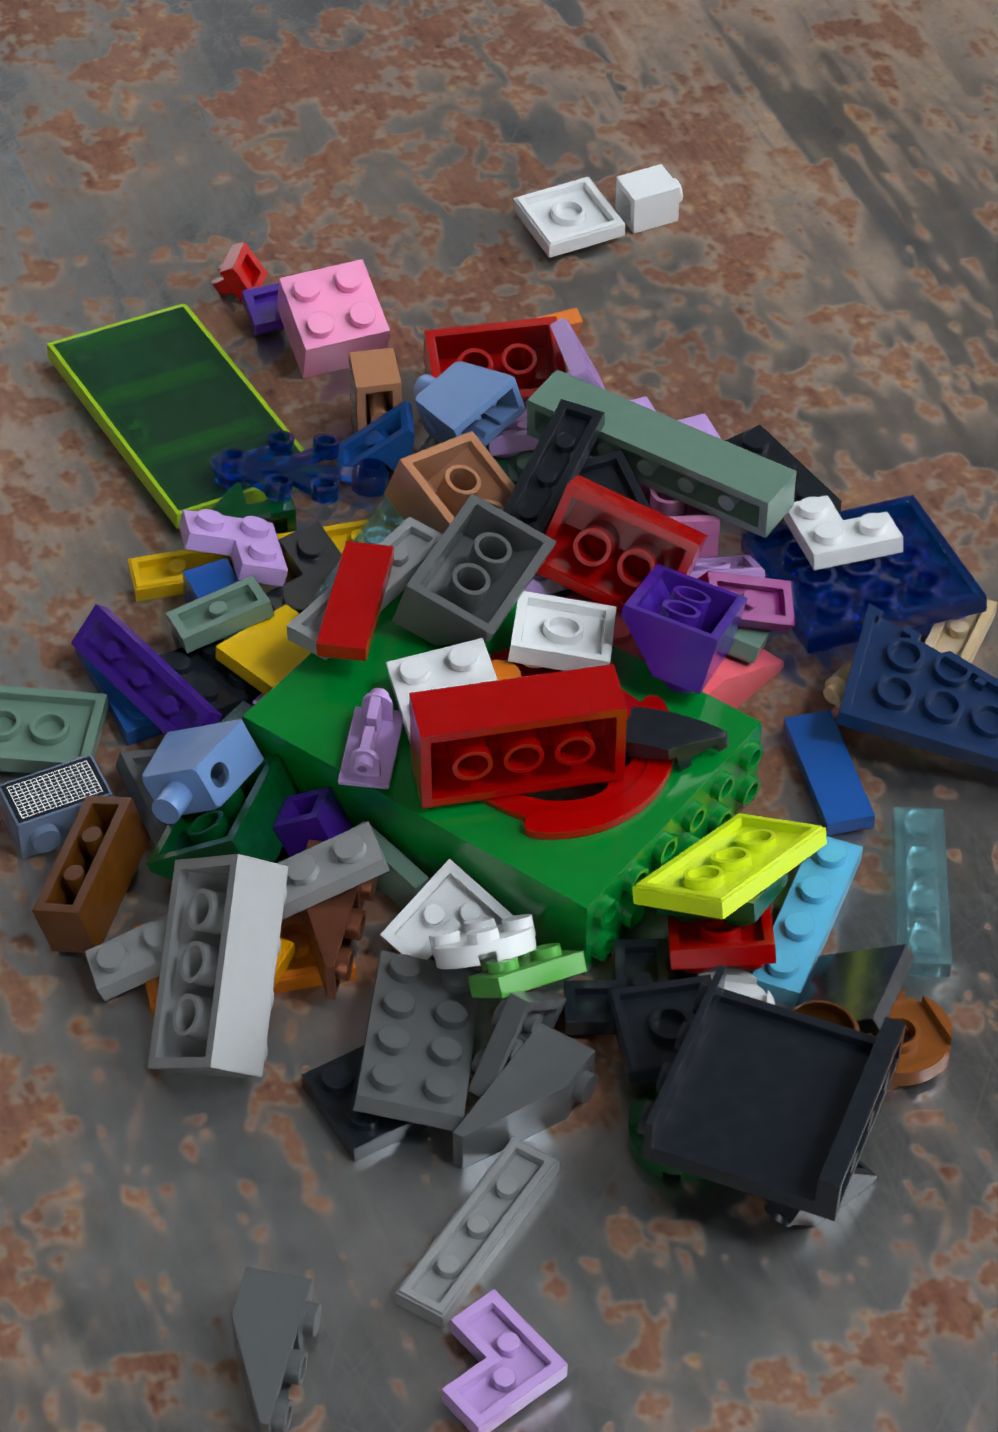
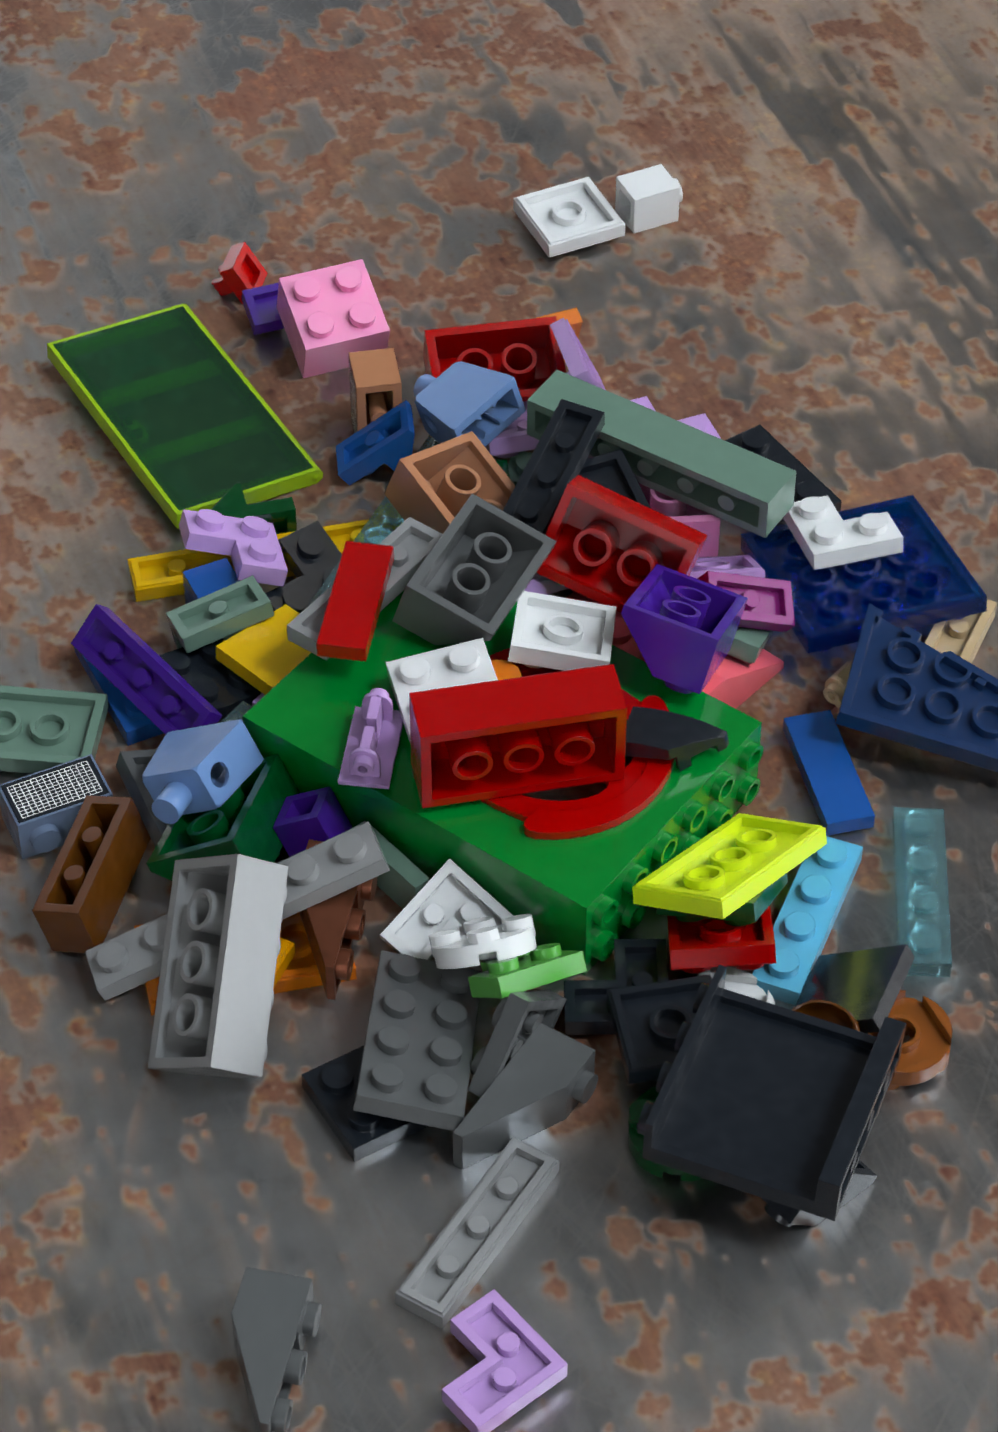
(298, 470): clear blue plant -> none

